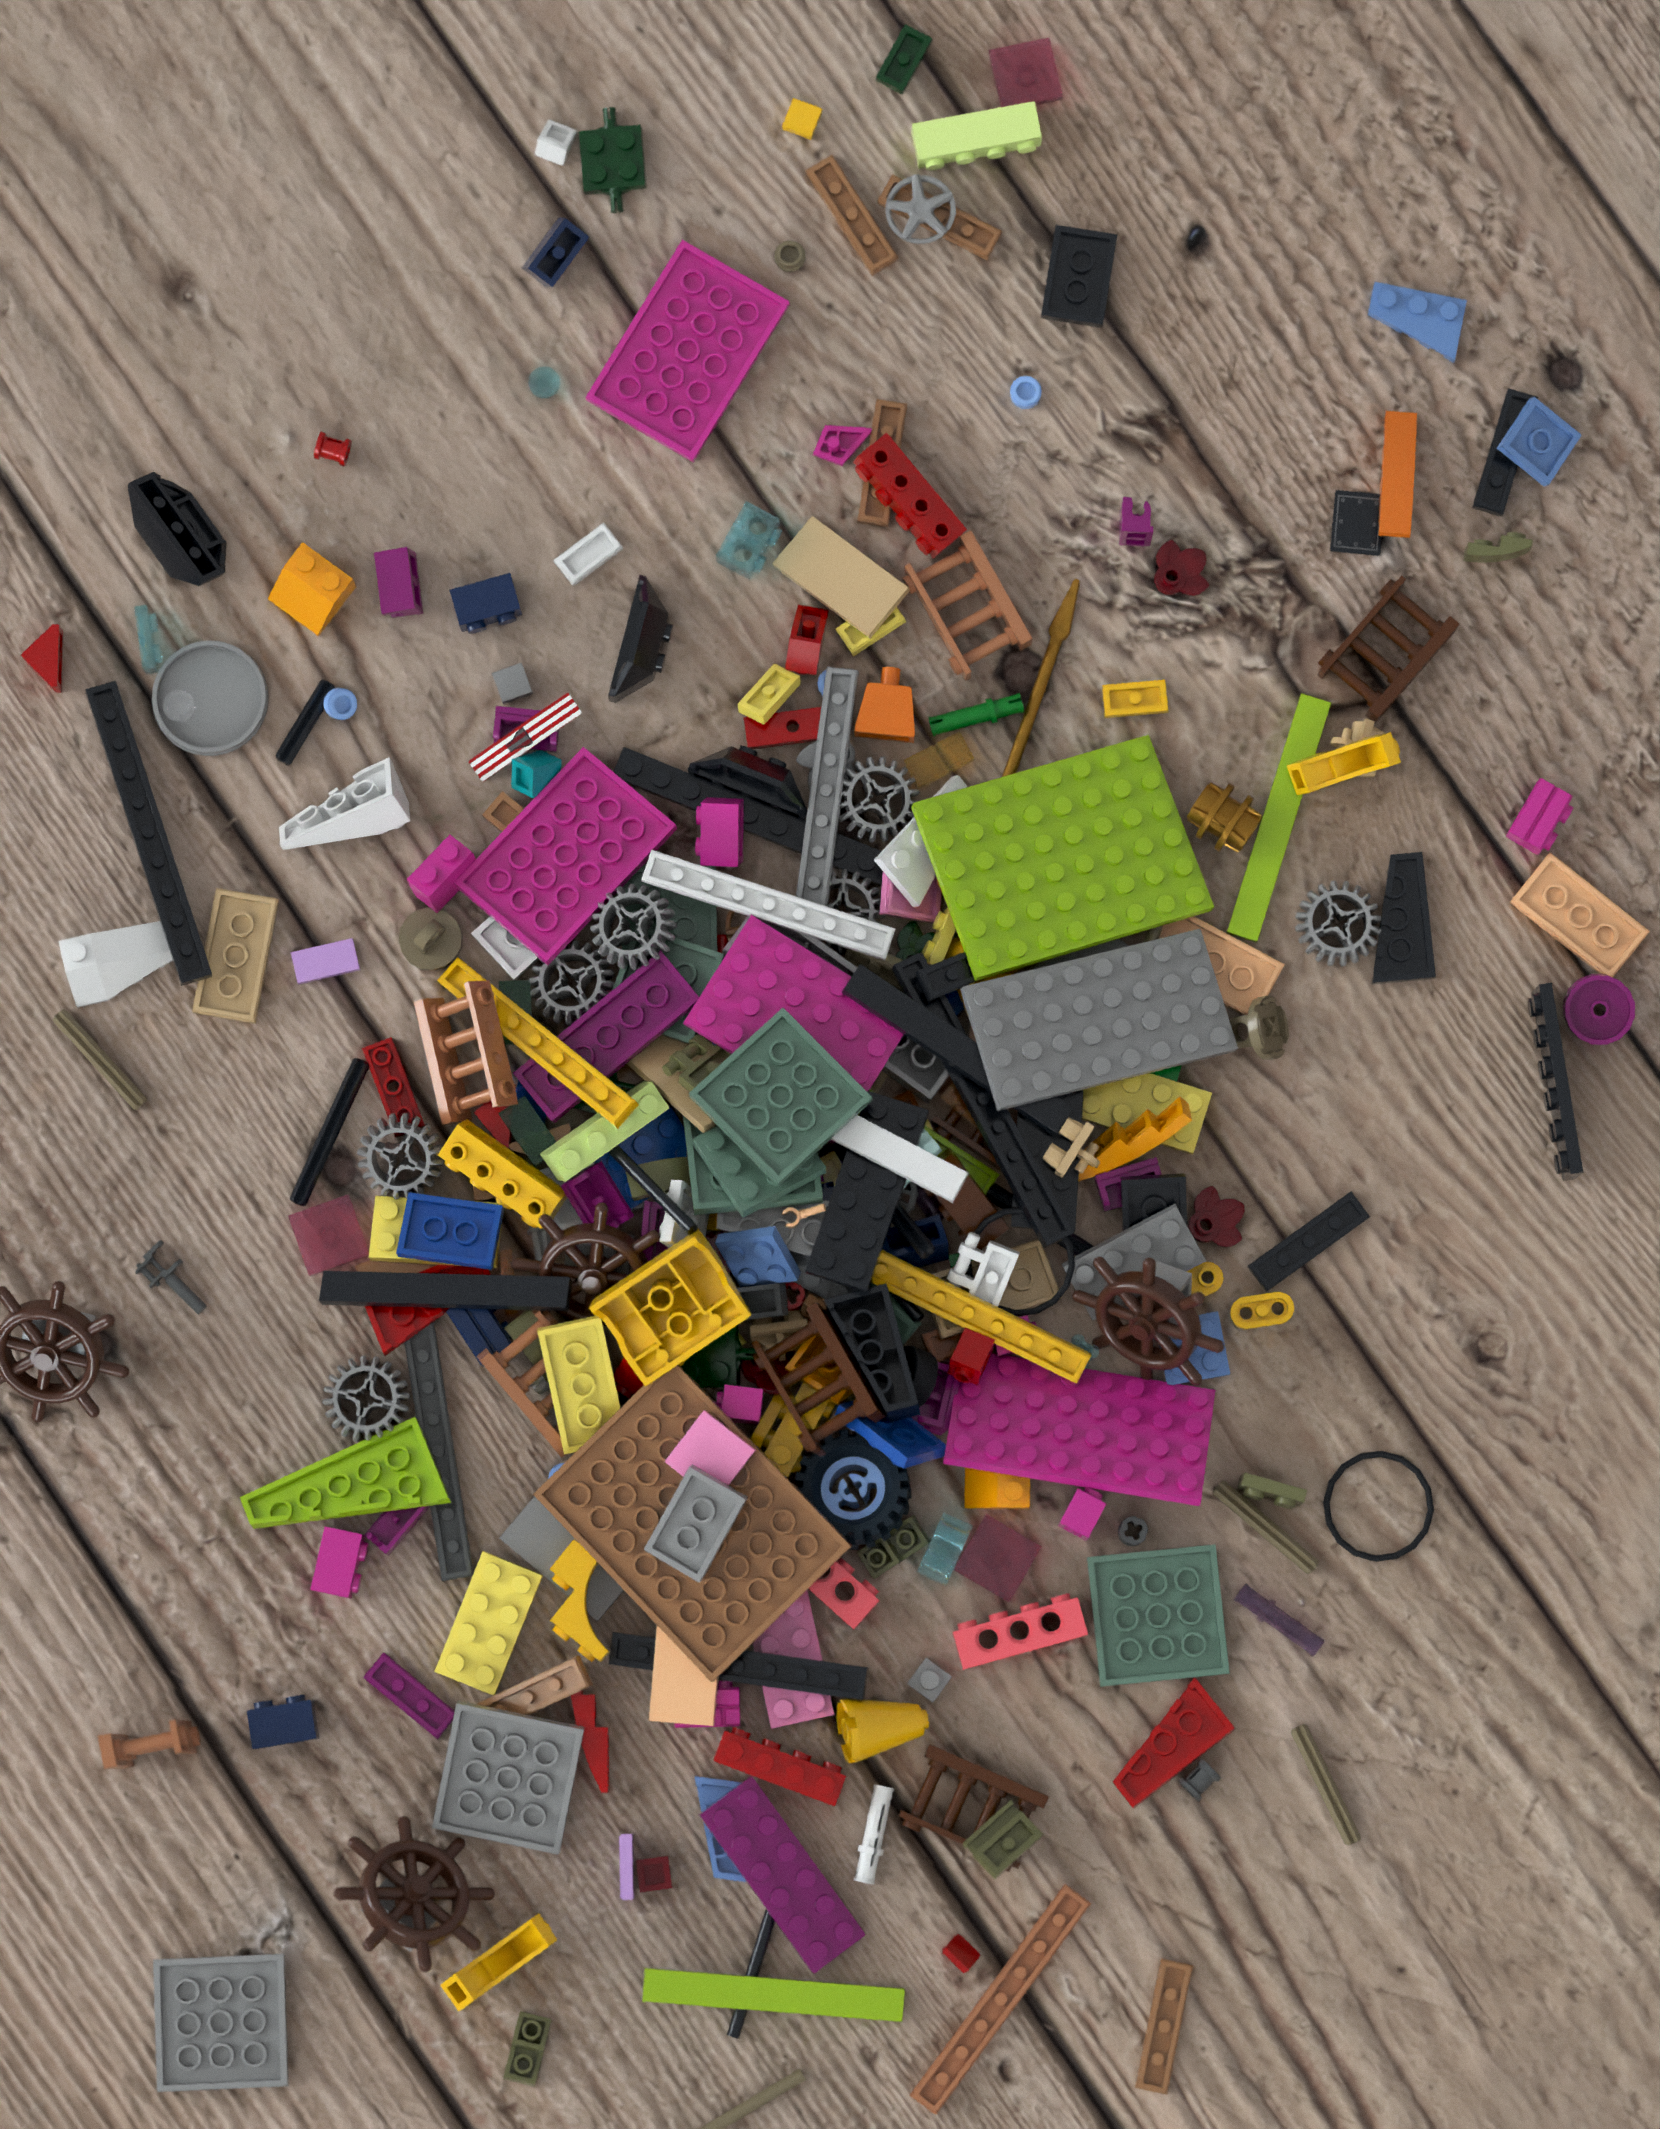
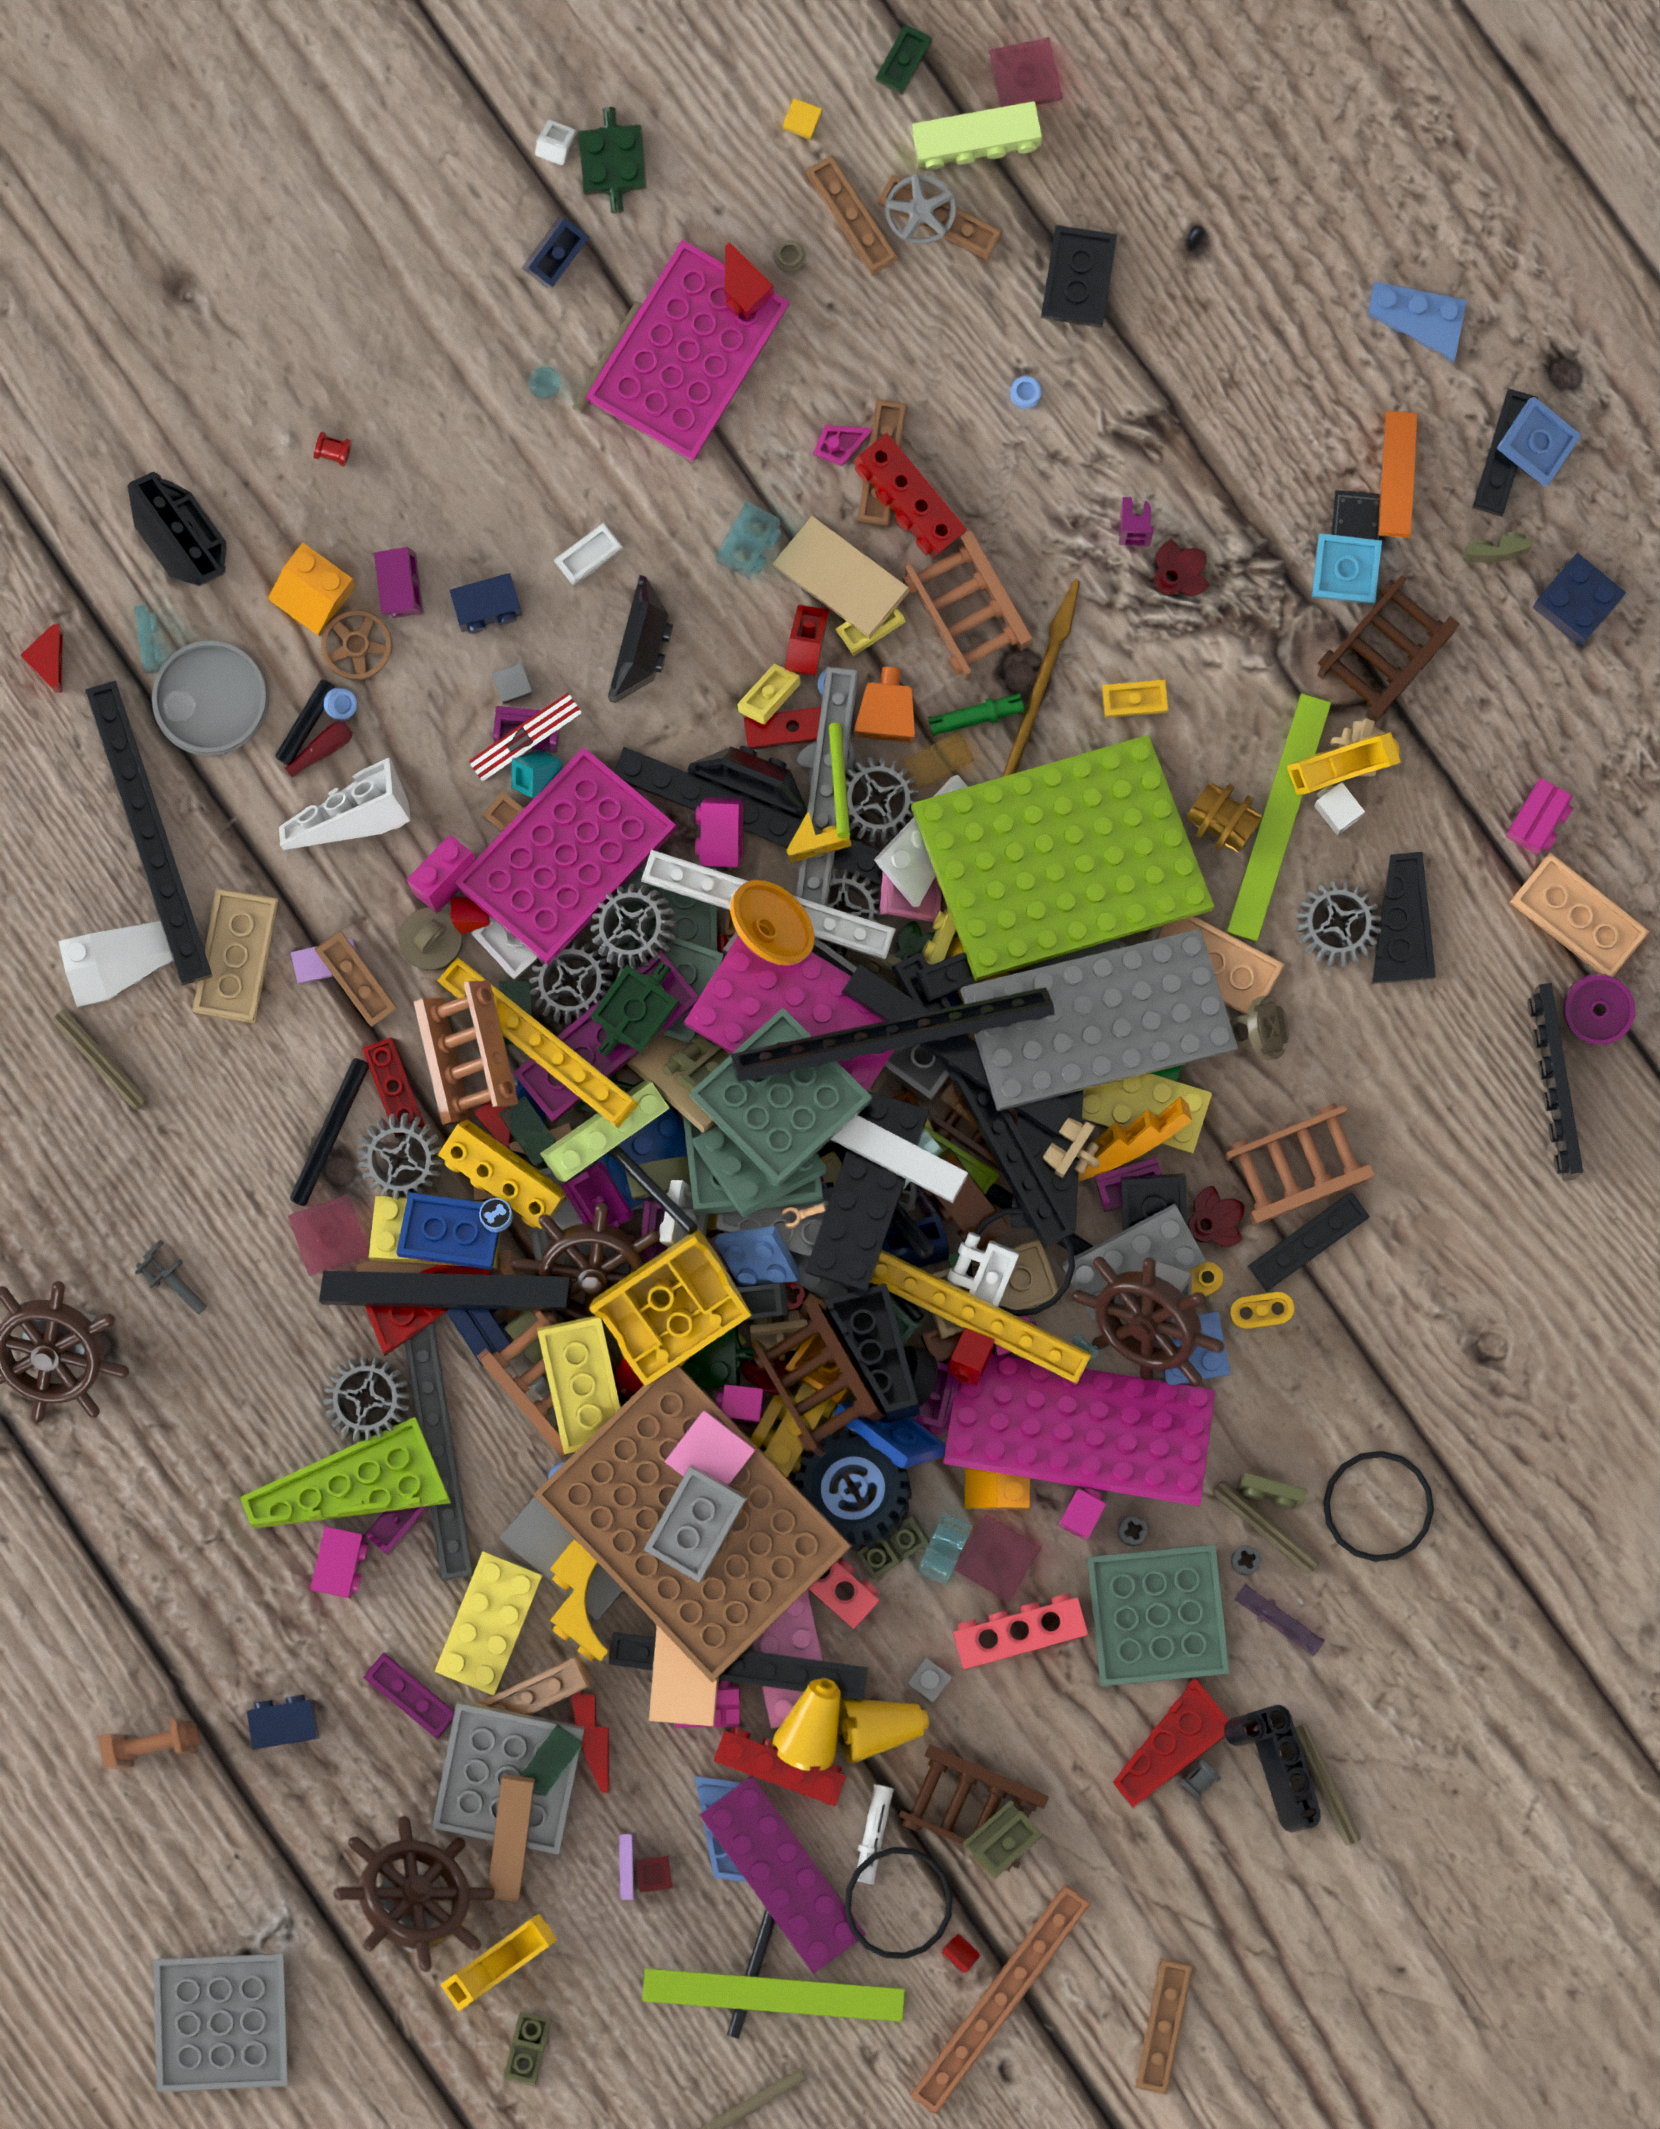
(324, 745): none -> dark red piece
(355, 978): none -> medium nougat plate
(356, 645): none -> medium nougat wheel
(467, 915): none -> red slope
(496, 1215): none -> tile
(511, 1837): none -> medium nougat tile
(552, 1759): none -> clear green tile
(581, 402): none -> dark tan bar
(634, 1009): none -> dark green plate
(744, 285): none -> red slope
(772, 922): none -> light orange dish
(808, 844): none -> yellow slope
(811, 1727): none -> yellow cone
(839, 780): none -> lime bar
(892, 1034): none -> black plate
(948, 1911): none -> black piece
(1243, 1570): none -> dark grey bush
(1294, 1196): none -> nougat fence
(1294, 1805): none -> black beam
(1338, 807): none -> white brick
(1346, 569): none -> medium azure plate
(1579, 600): none -> dark blue brick

